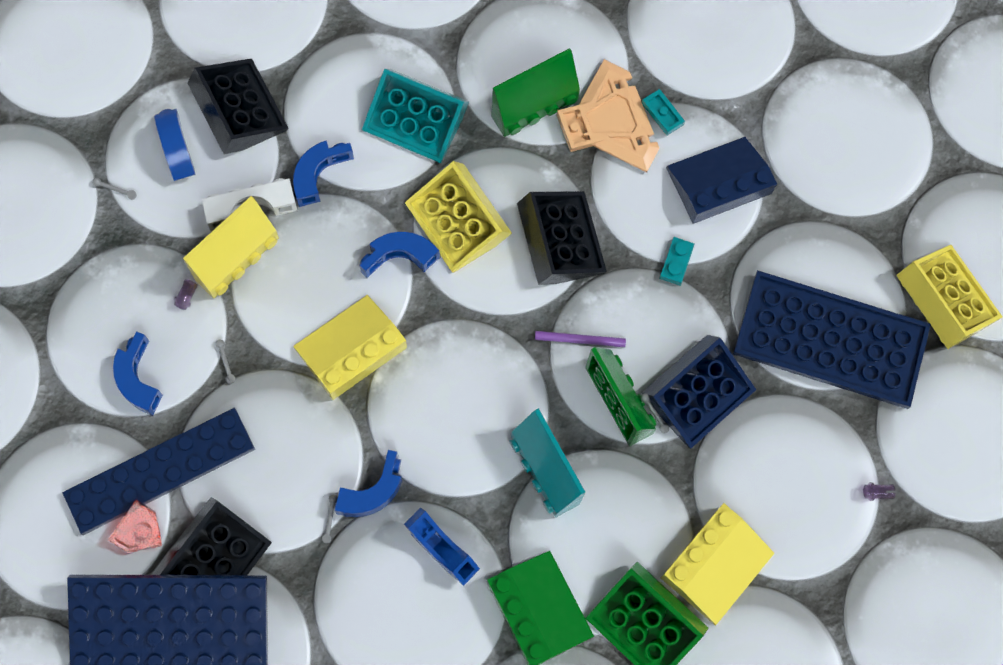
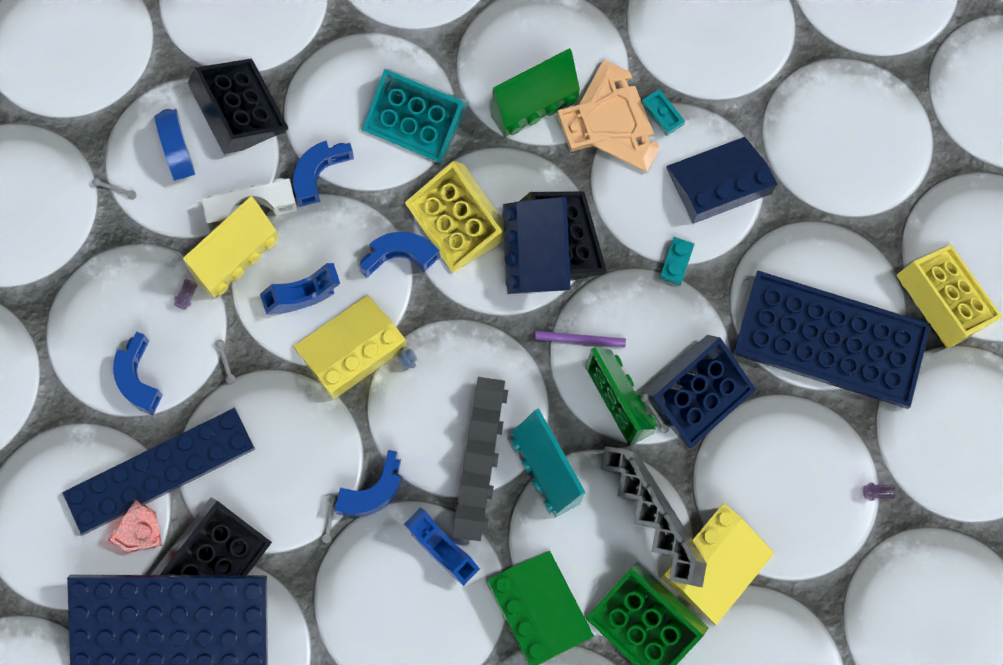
(302, 293): none -> blue arch
(407, 358): none -> sand blue plate
(480, 459): none -> dark grey brick
(536, 246): none -> dark blue slope
(656, 513): none -> dark grey brick

